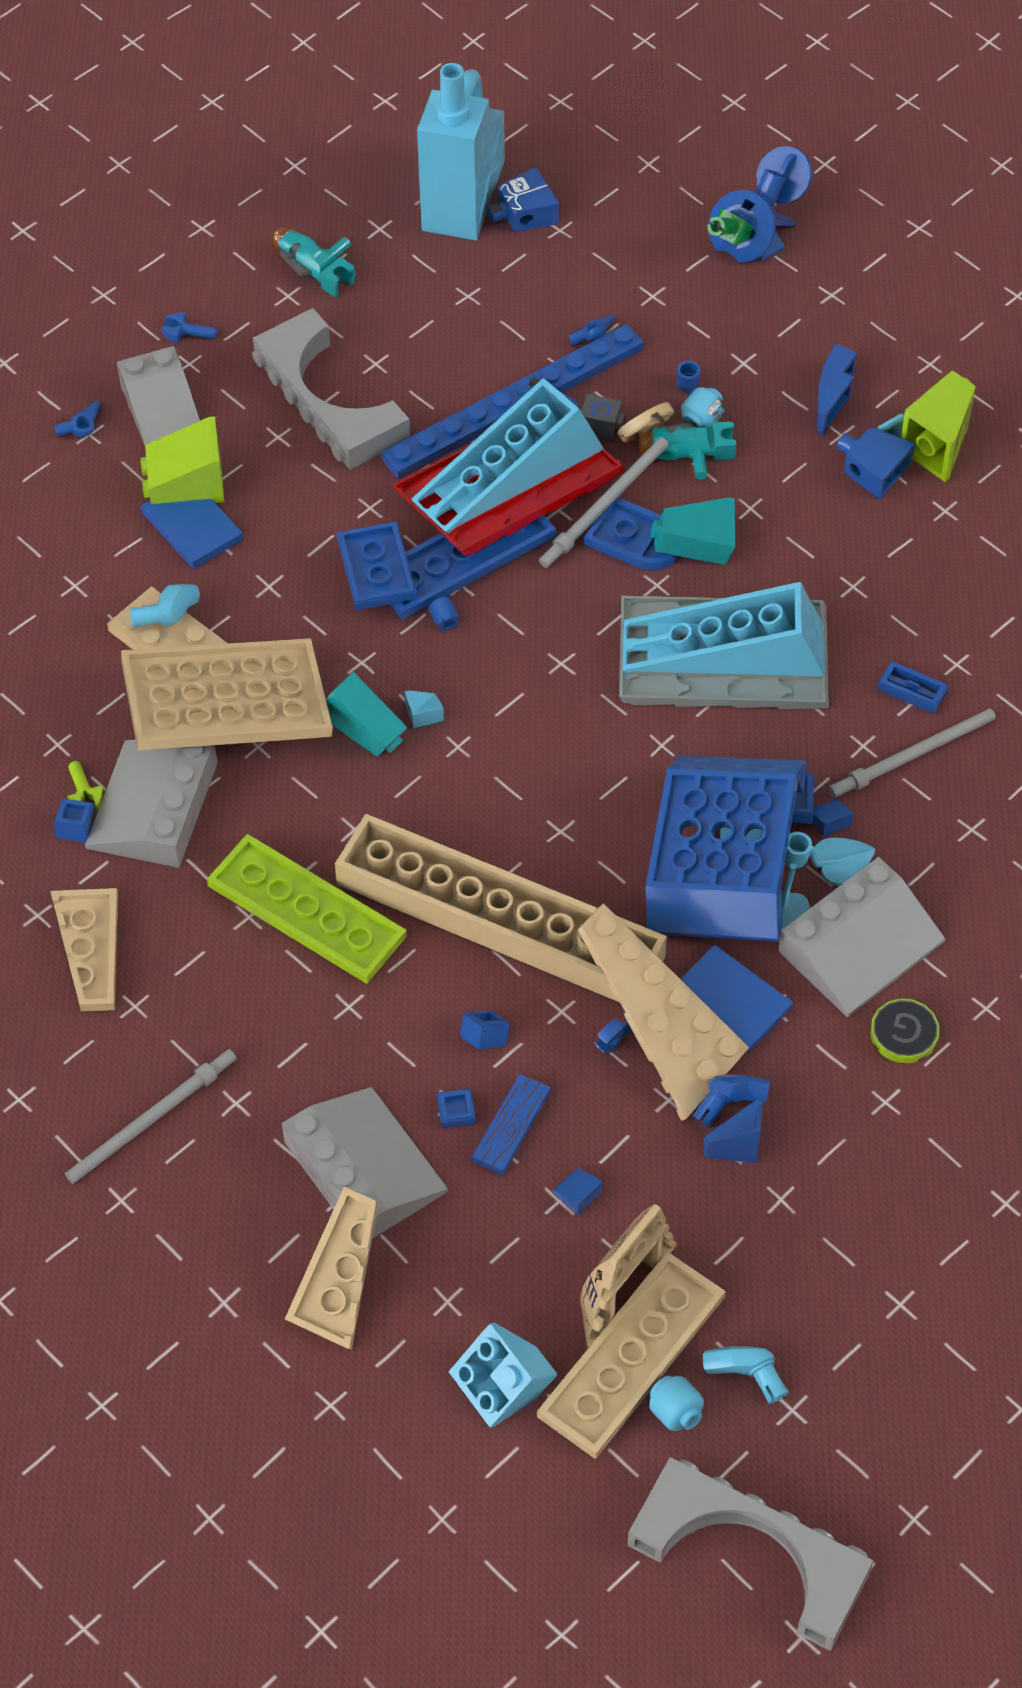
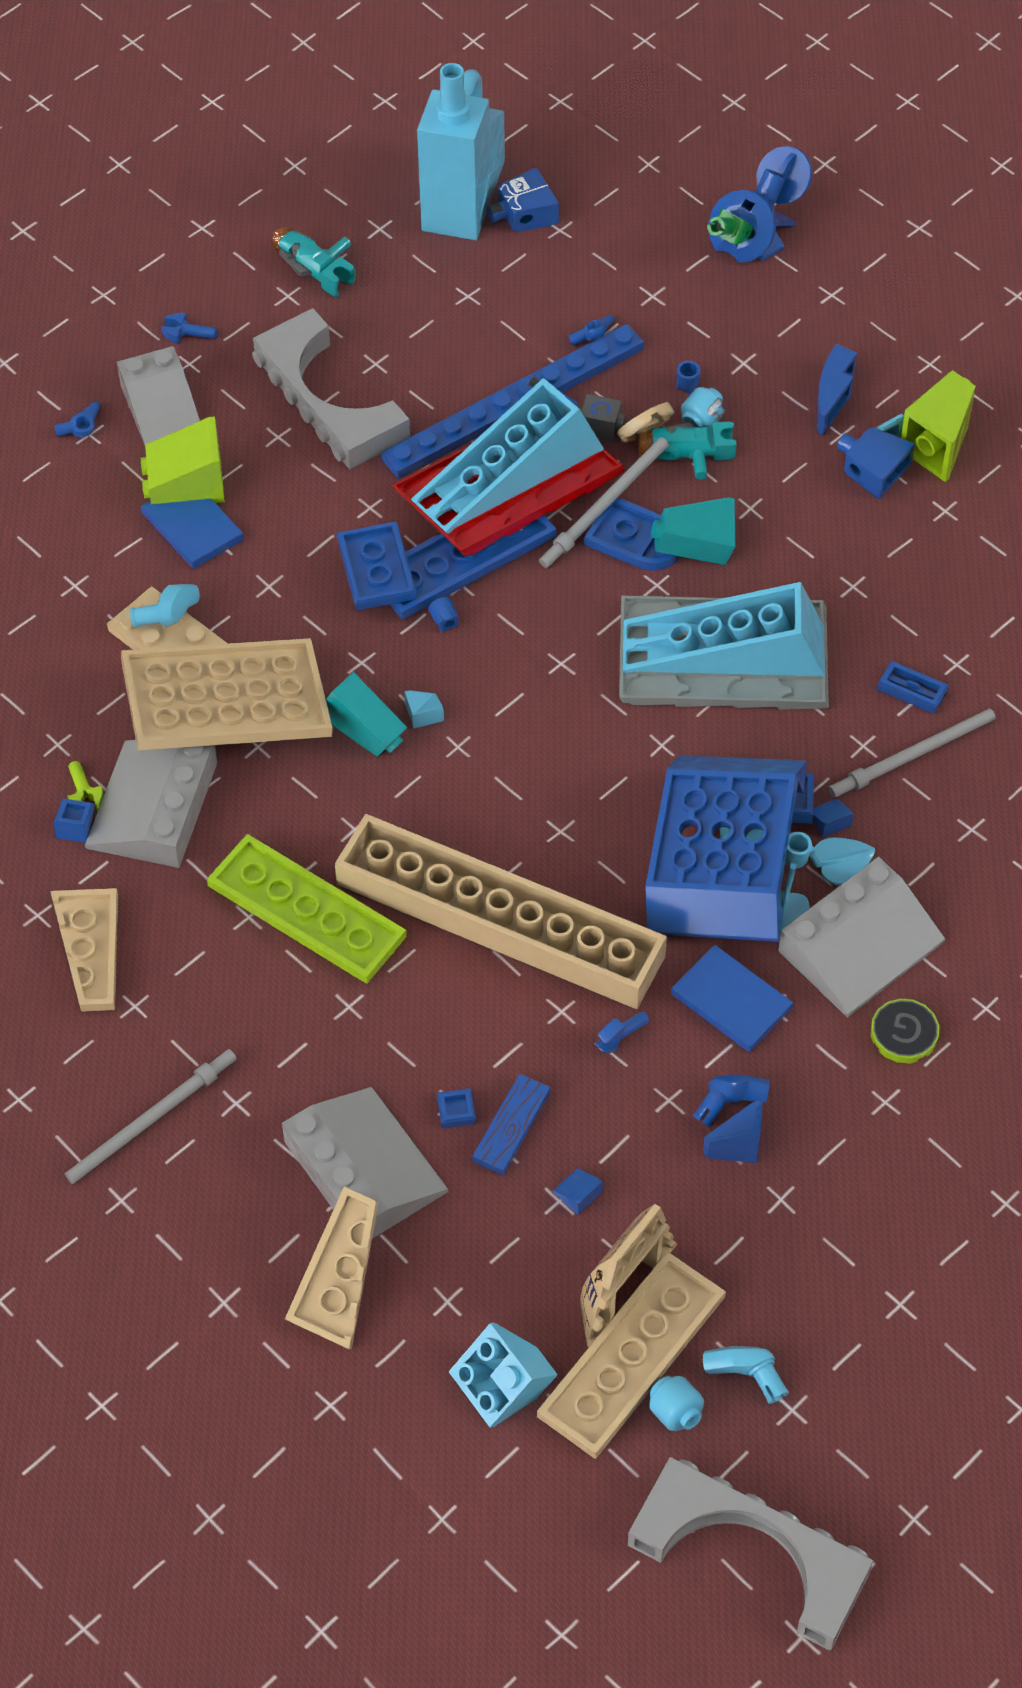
(484, 1029): blue slope -> none
(665, 1015): tan wing -> none

